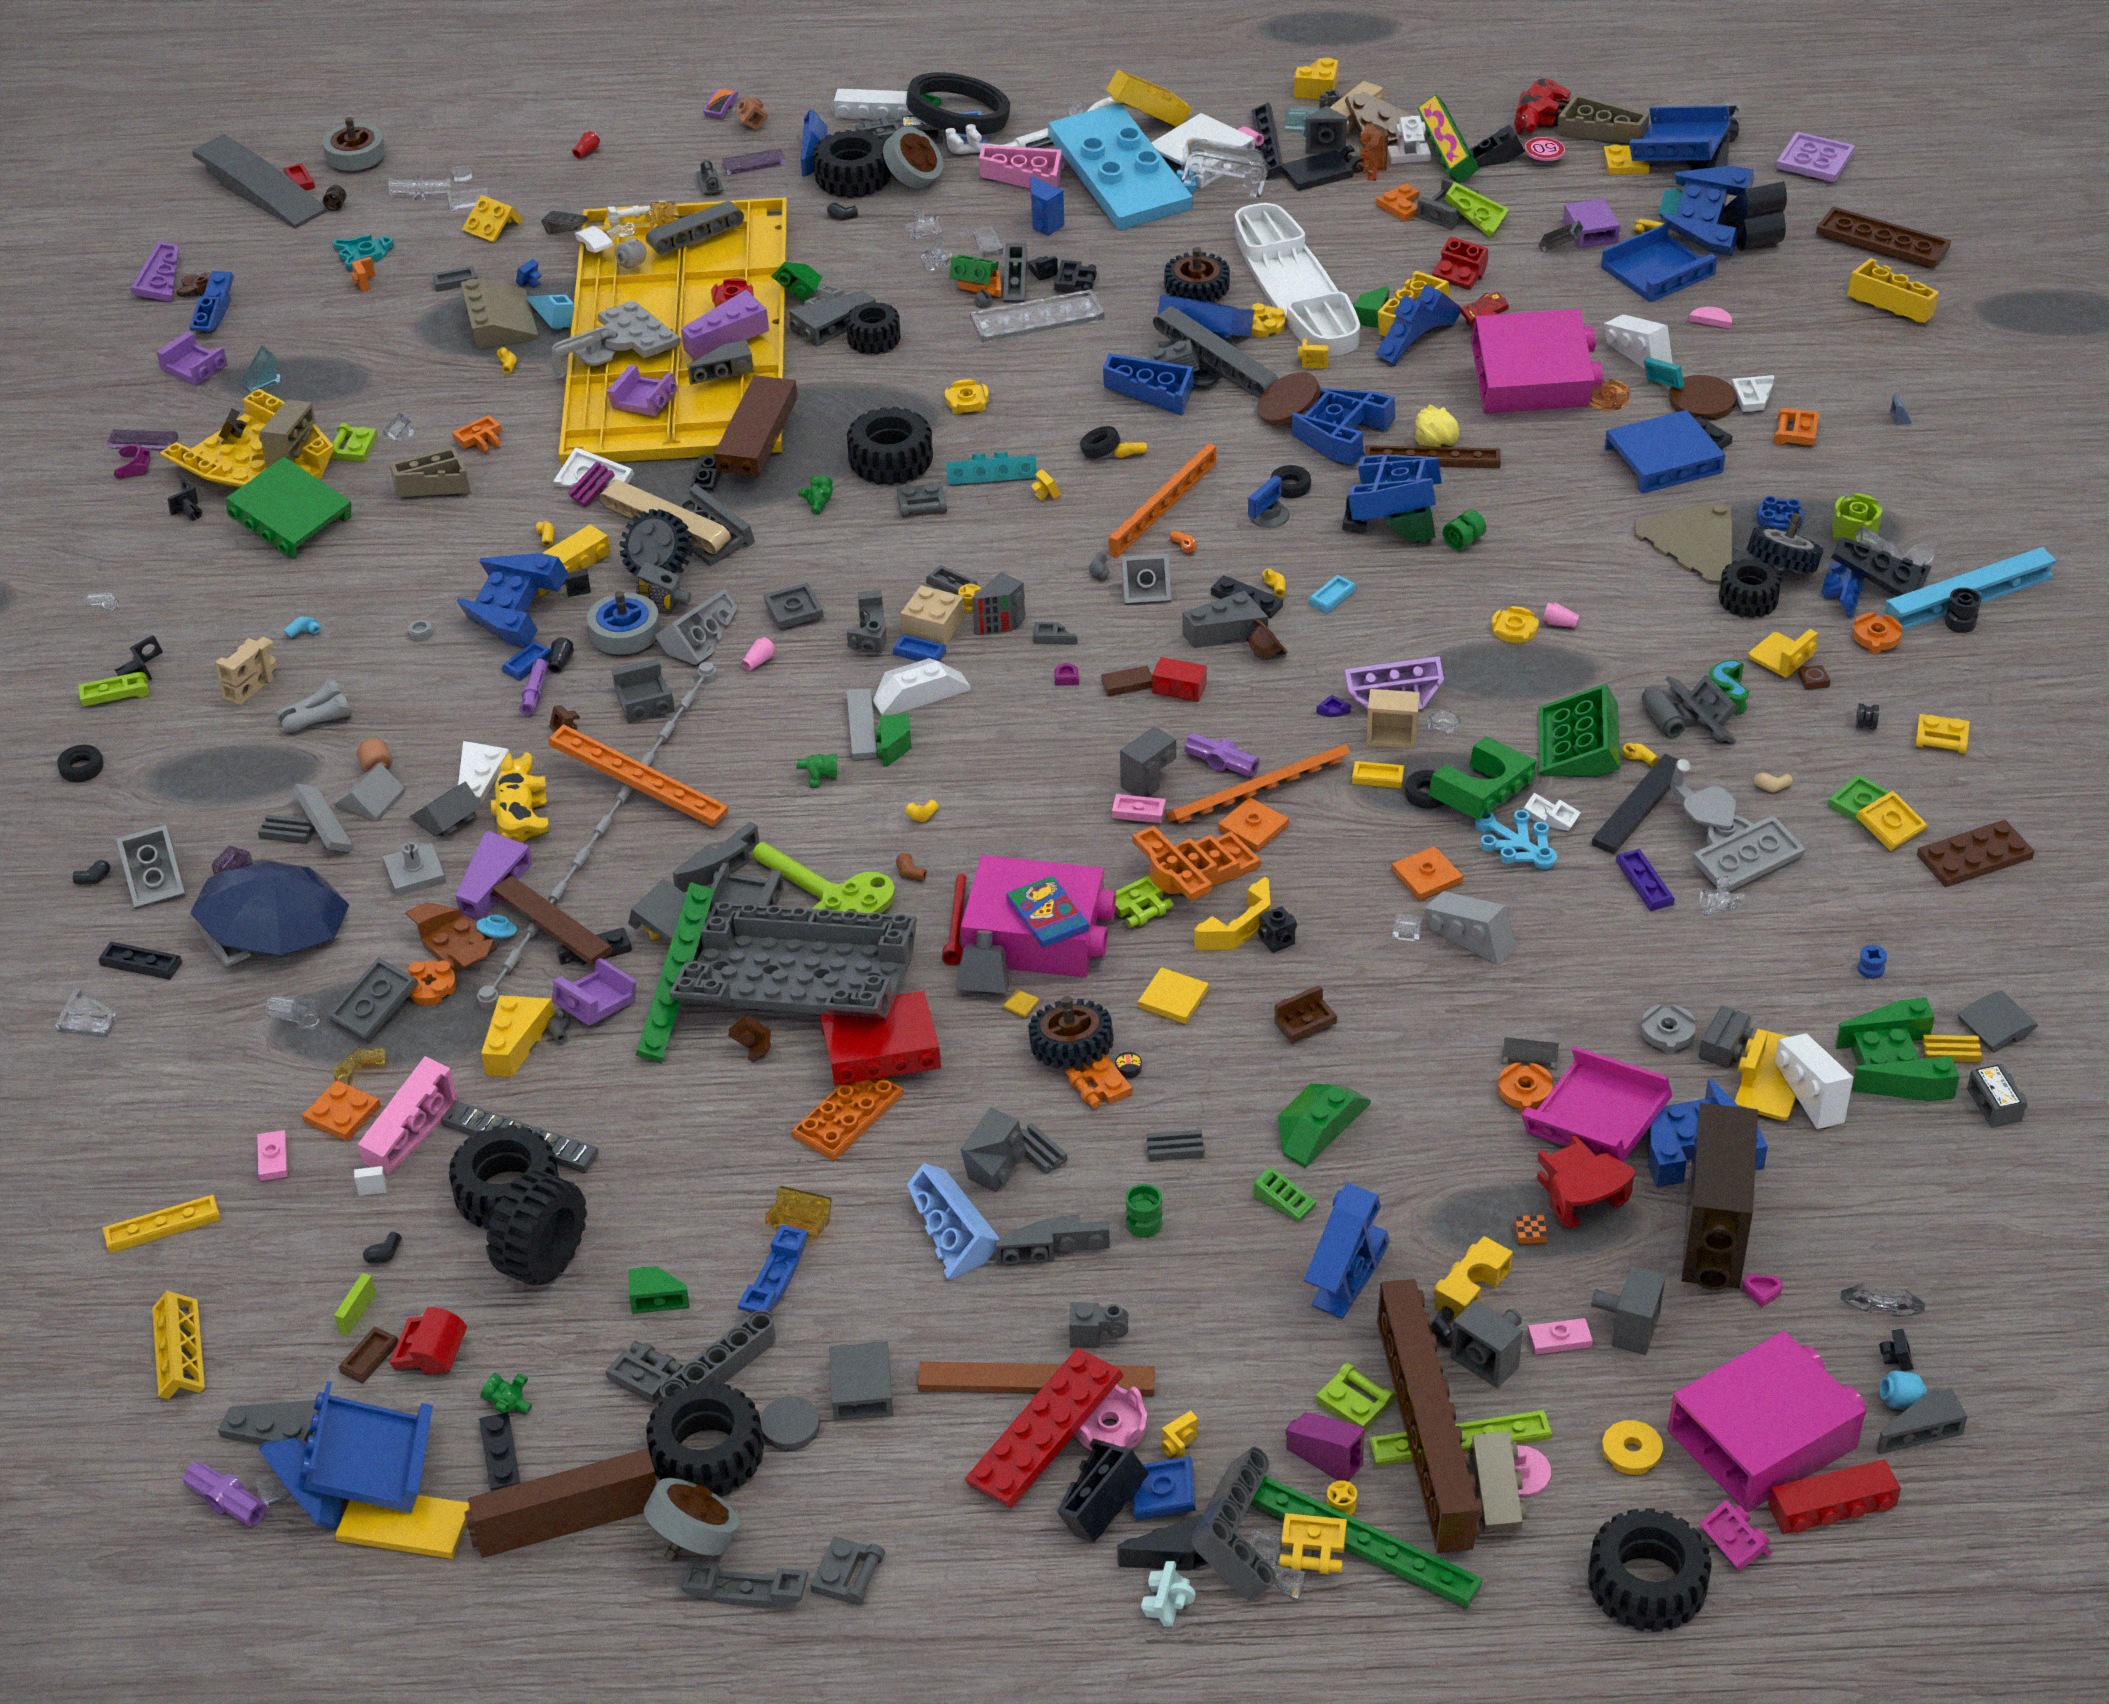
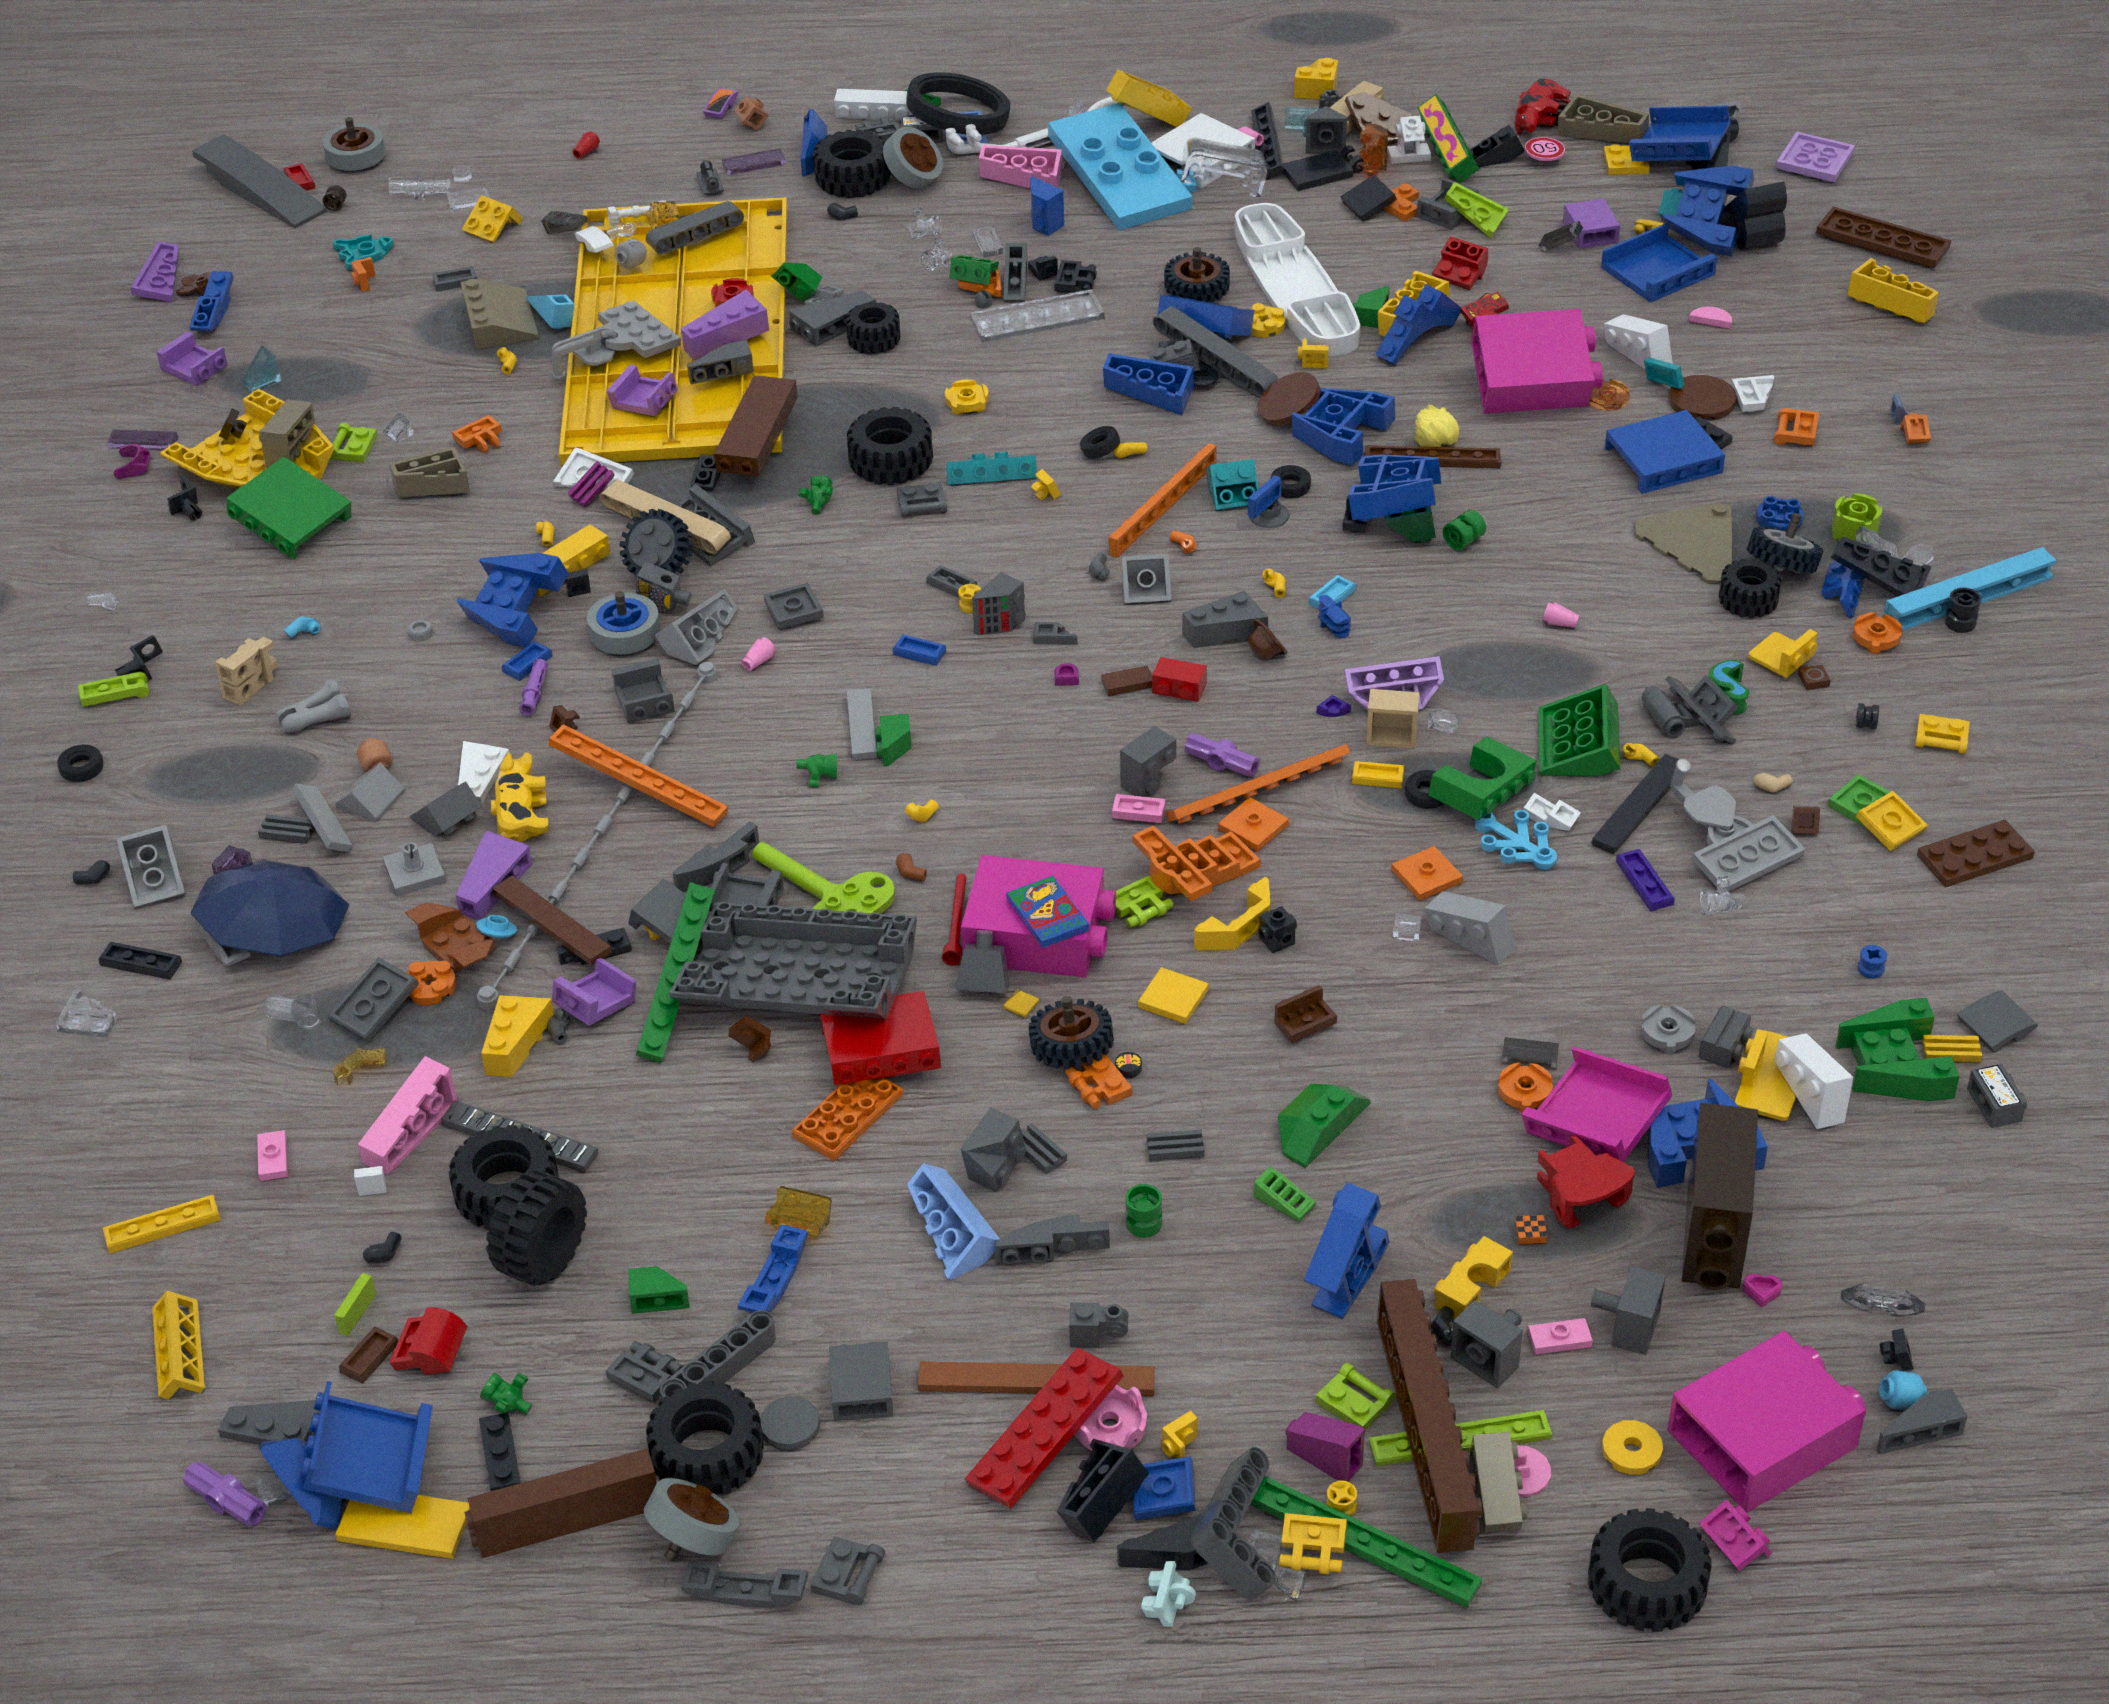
(341, 1110): orange plate -> none
(528, 274): blue tile -> none
(560, 653): black cone -> none
(872, 630): dark grey tile -> none
(917, 686): white wedge -> none
(932, 615): tan piece -> none
(1232, 483): none -> teal slope
(1267, 602): black plate -> none
(1334, 616): none -> blue arm
(1368, 198): none -> black tile
(1514, 625): yellow tile -> none
(1805, 819): none -> reddish brown tile
(1834, 1496): red brick -> none
(1916, 428): none -> orange bracket

